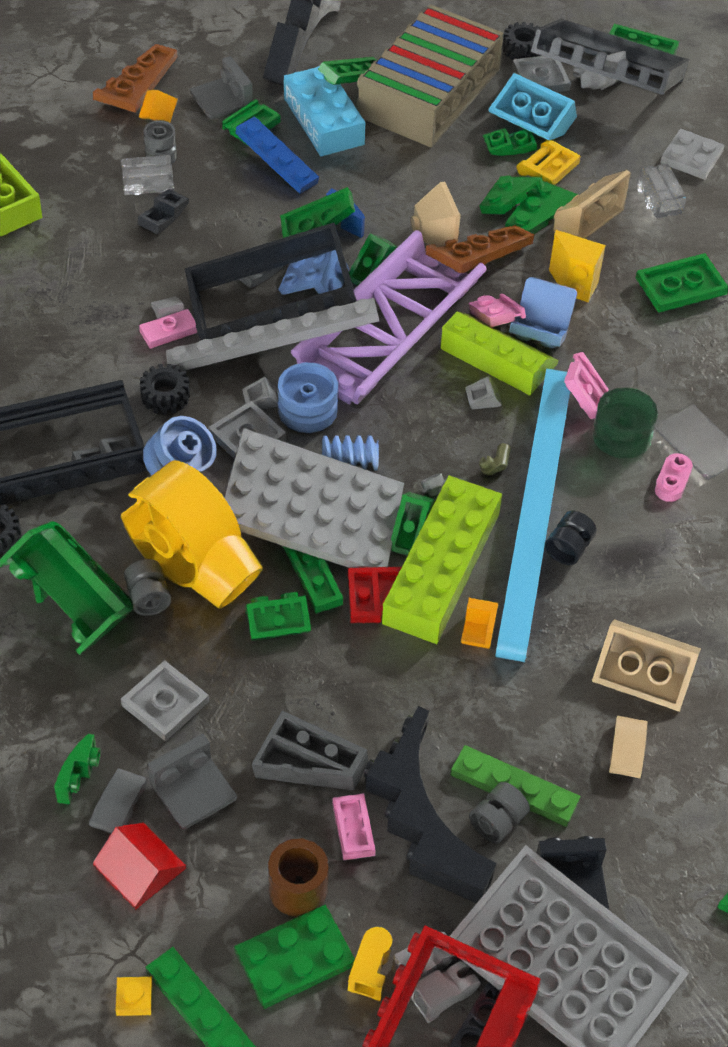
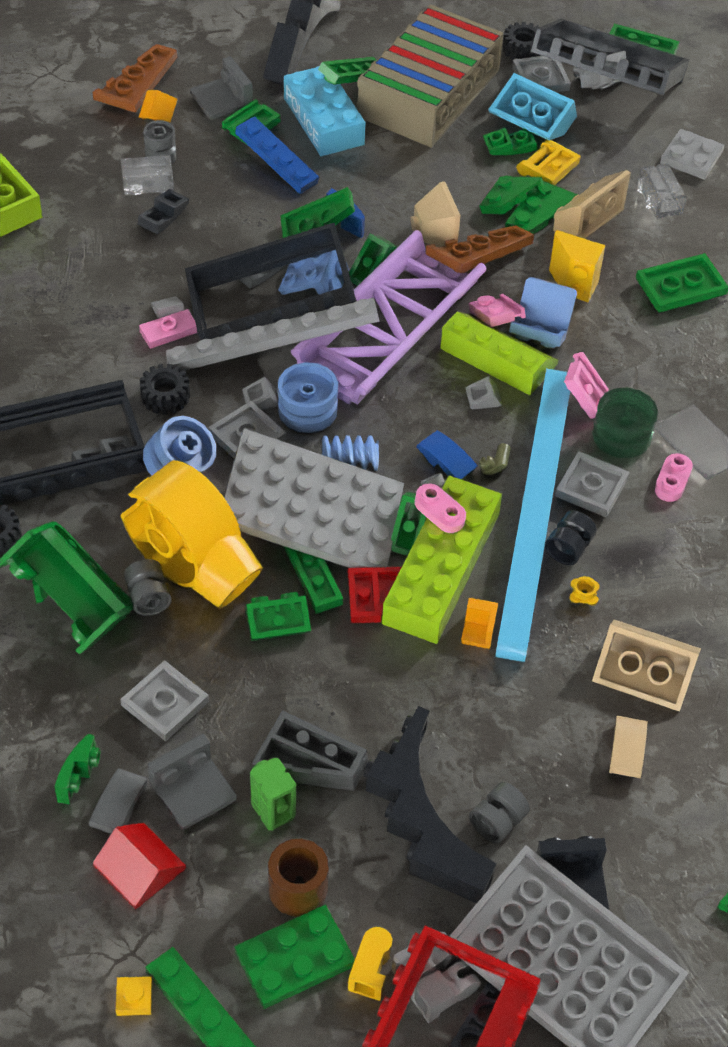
(273, 793): none -> bright green brick
(353, 826): bright pink plate -> none
(438, 507): none -> bright pink plate
(447, 454): none -> blue slope
(543, 797): bright green plate -> none
(584, 584): none -> yellow plate
(592, 484): none -> light grey plate

